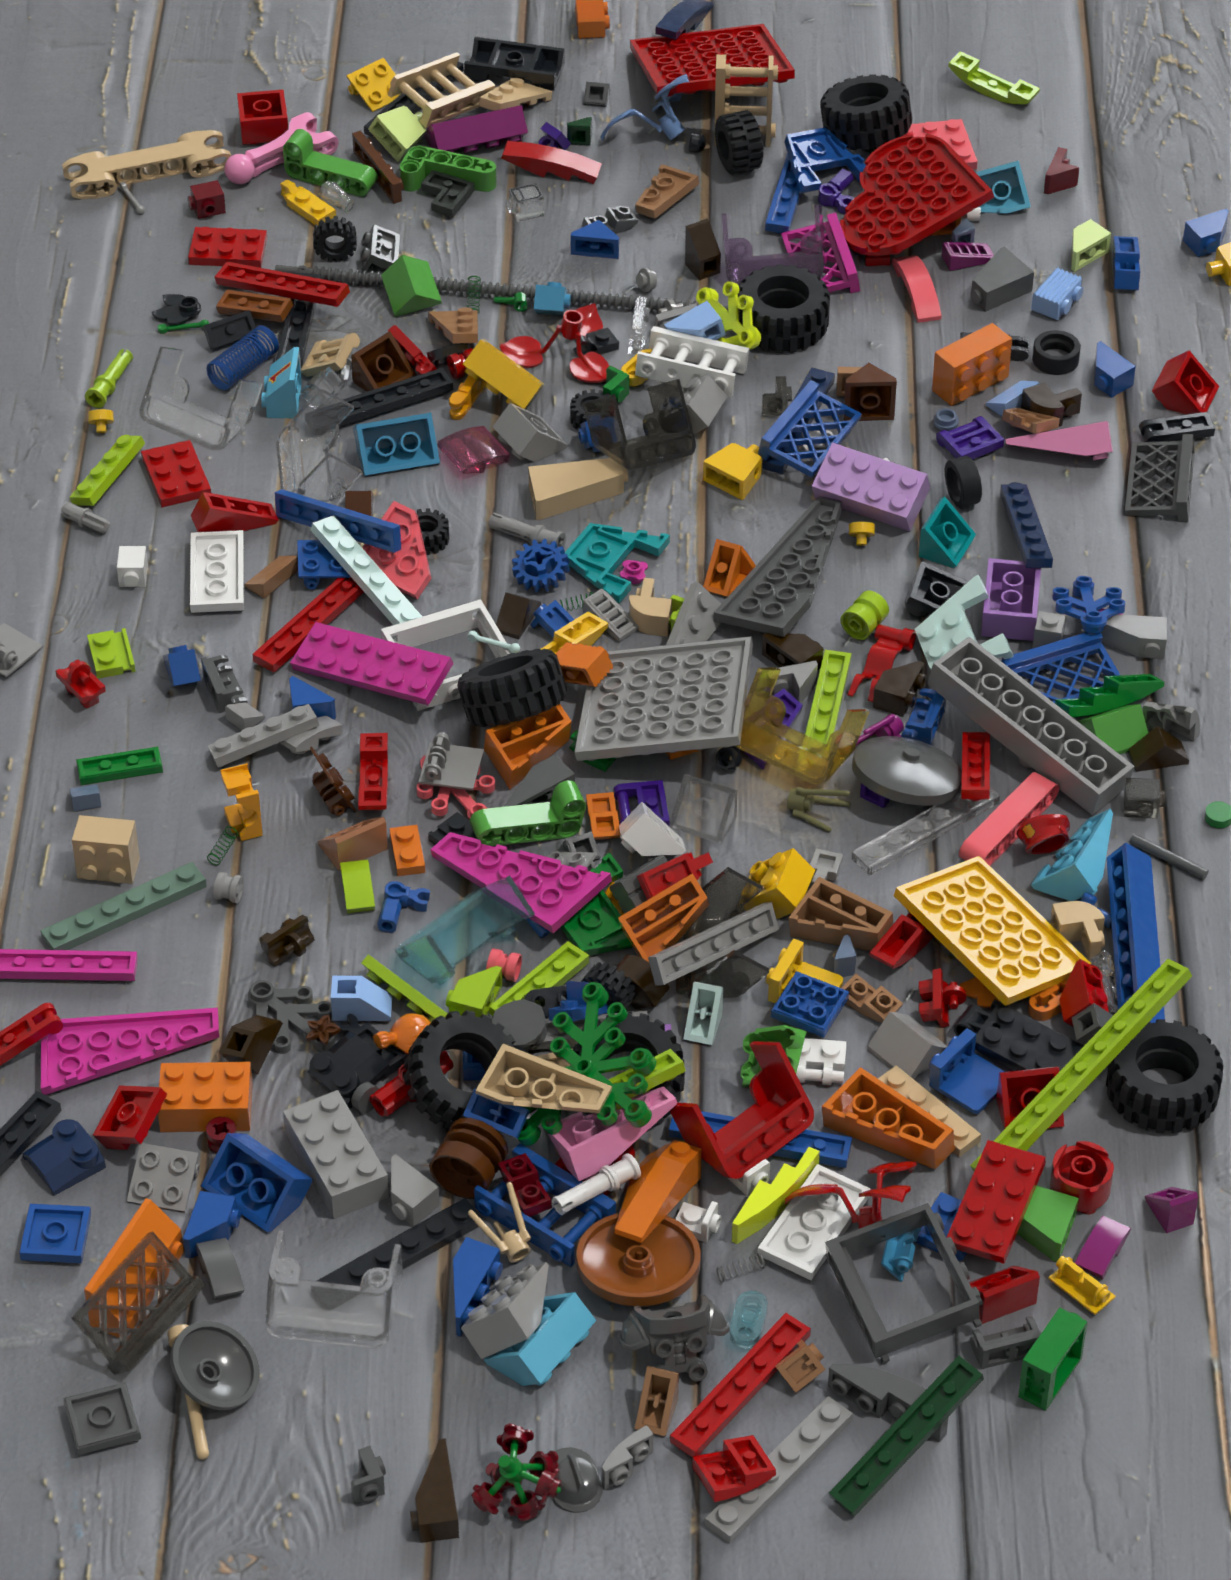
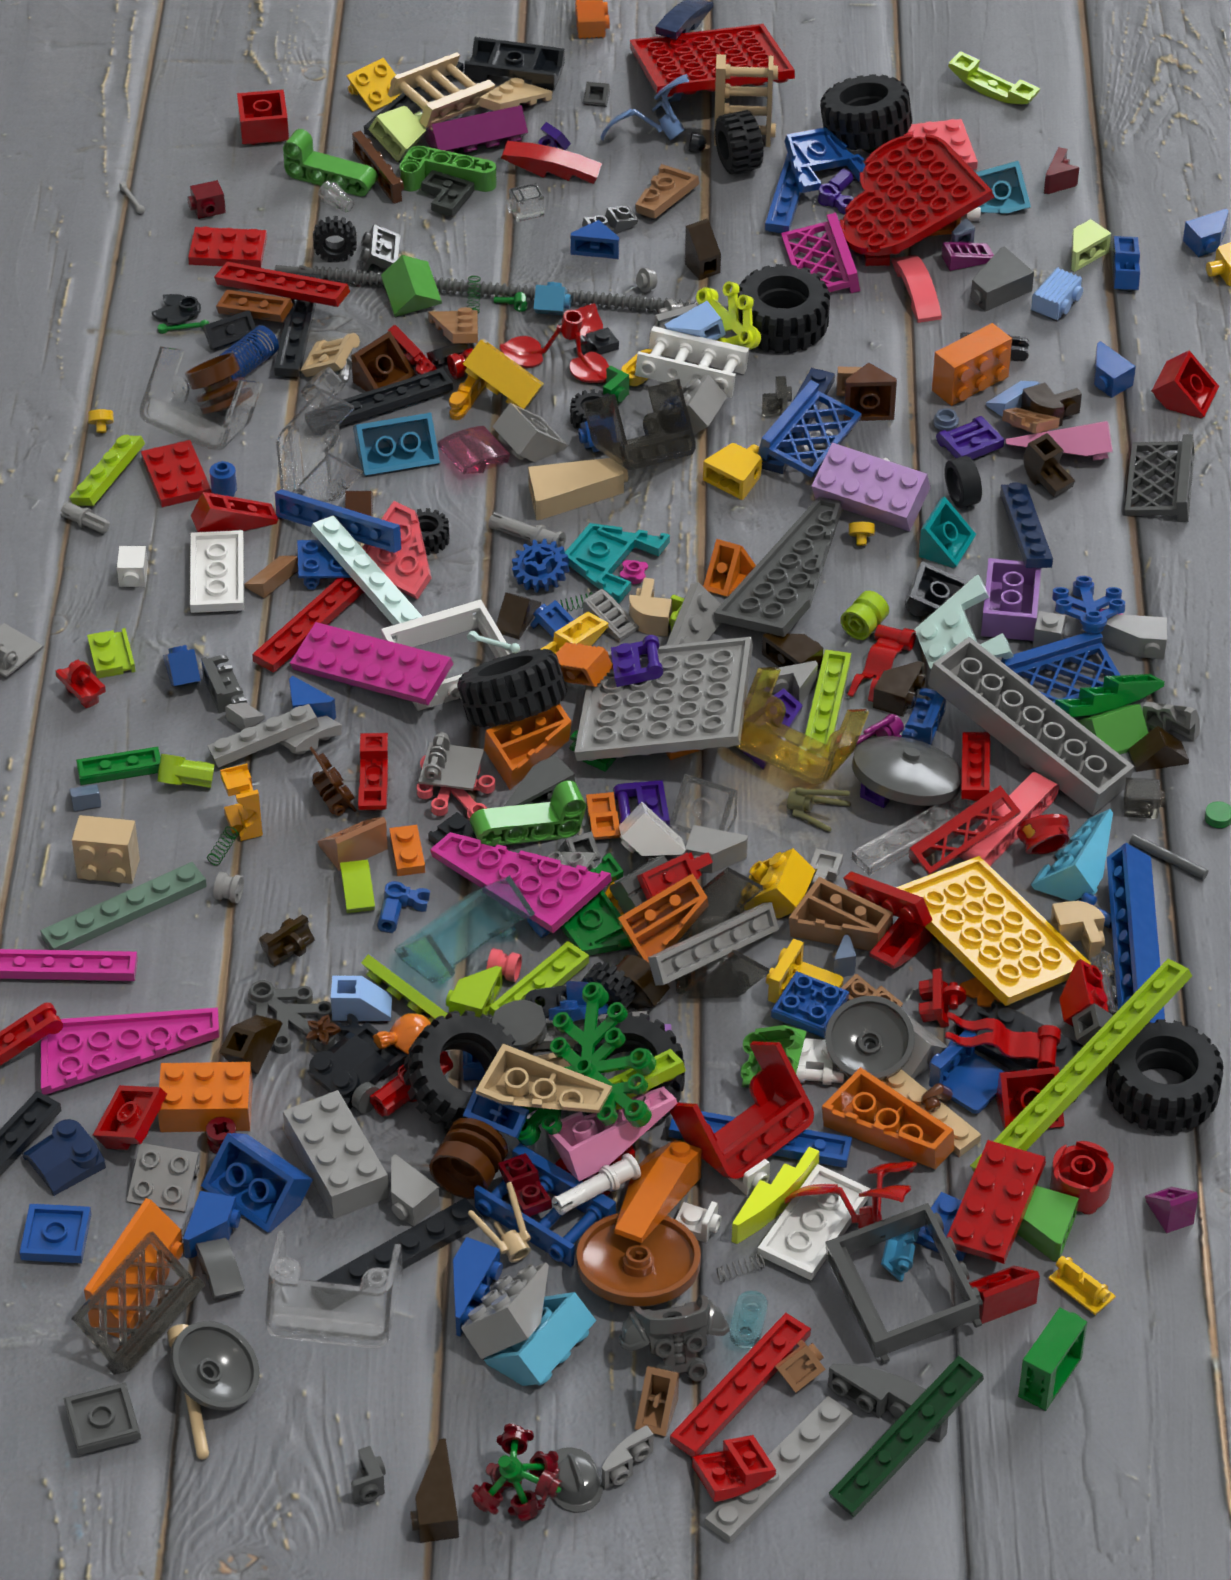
(105, 384): lime pin -> none
(179, 770): none -> lime piece
(184, 156): tan piece -> none
(217, 382): none -> reddish brown wheel
(223, 479): none -> blue brick
(241, 167): bright pink piece -> none
(283, 386): medium azure slope -> none
(306, 203): yellow hinge -> none
(580, 131): dark green slope -> none
(628, 664): none -> dark purple plate
(638, 331): clear hinge -> none
(704, 1013): light aqua slope -> none
(723, 758): black plate -> none
(723, 846): none -> light grey slope
(740, 257): clear purple windscreen -> none
(873, 1021): none -> dark grey dish
(900, 902): none -> red plate
(930, 1097): none -> reddish brown arm
(960, 826): none -> red fence
(1004, 1345): dark grey hinge -> none
(1012, 1044): none -> red flag
(1043, 465): none -> dark brown brick
(1046, 997): orange beam -> none
(1056, 340): black tyre -> none
(1102, 1246): magenta slope -> none
(1174, 427): black plate -> none

